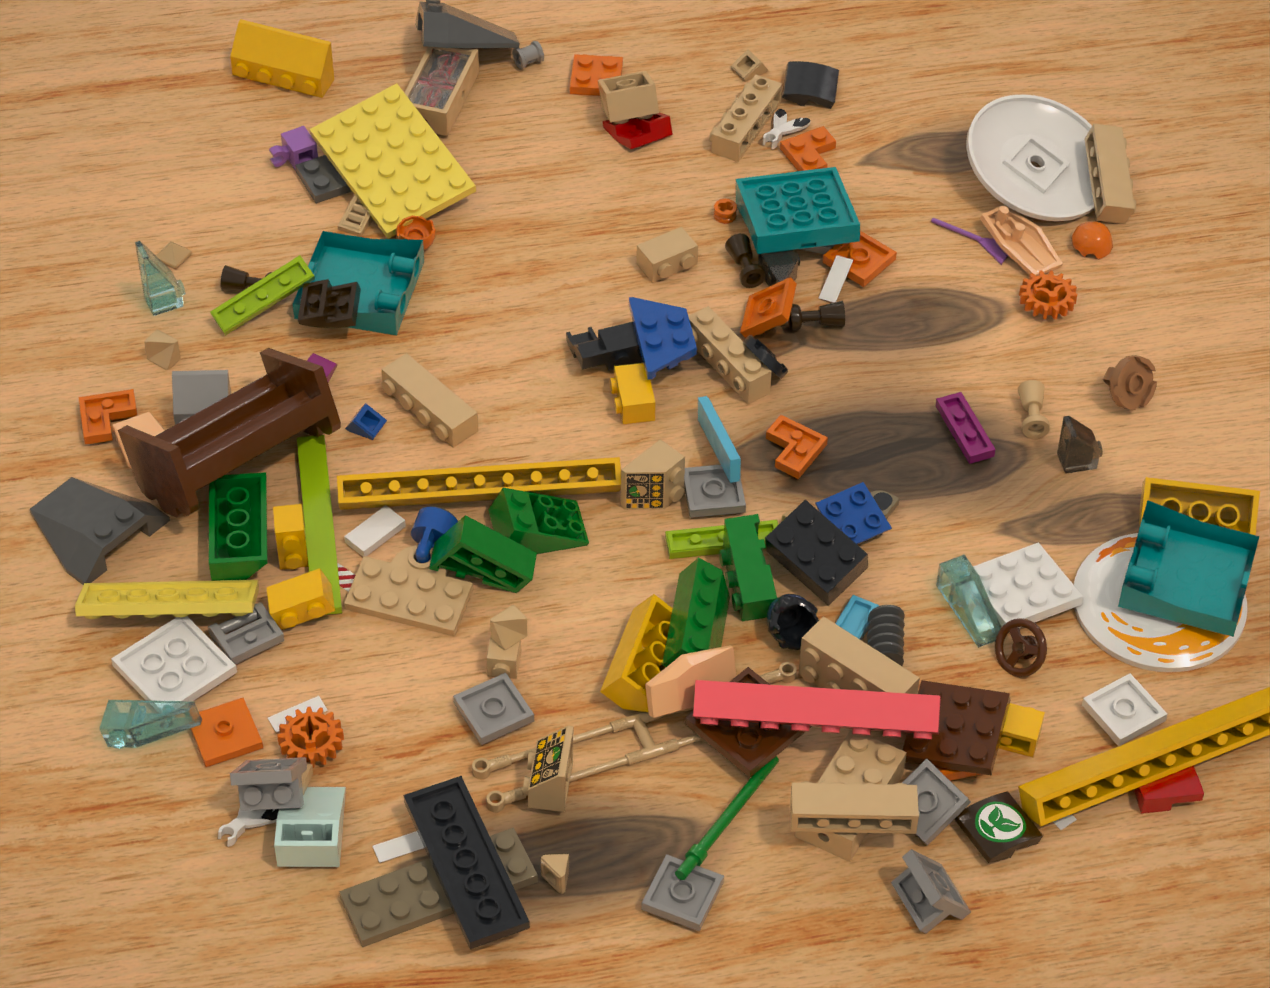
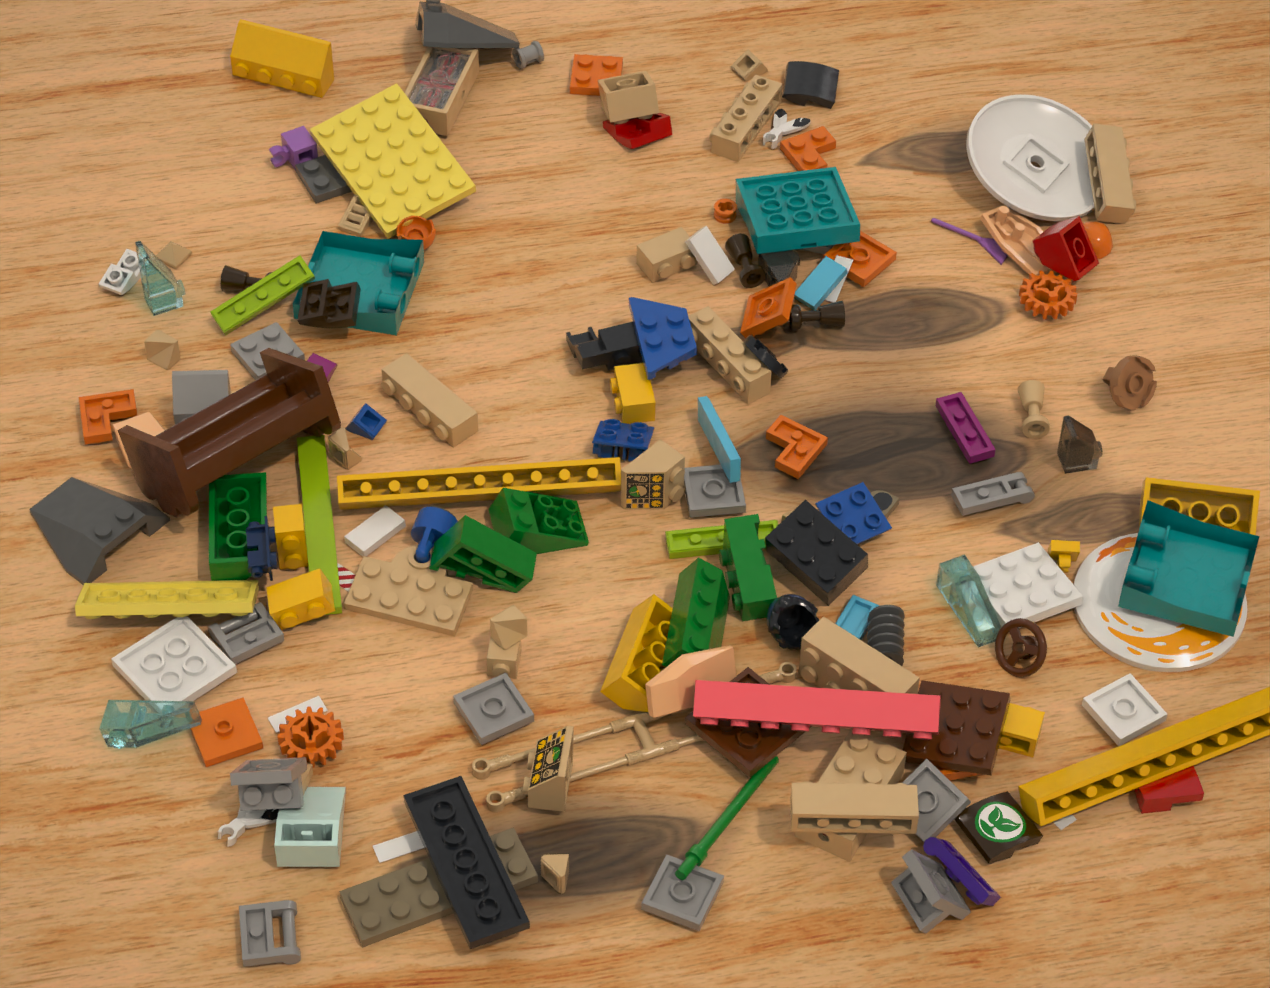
(122, 276): none -> white slope
(248, 348): none -> light grey plate
(258, 935): none -> light grey plate
(262, 560): none -> dark blue hinge
(341, 451): none -> tan slope
(618, 434): none -> blue hinge
(709, 255): none -> white tile
(820, 283): none -> medium azure tile
(961, 871): none -> dark purple plate
(992, 493): none -> light grey plate
(1064, 553): none -> yellow tile
(1066, 249): none -> red slope

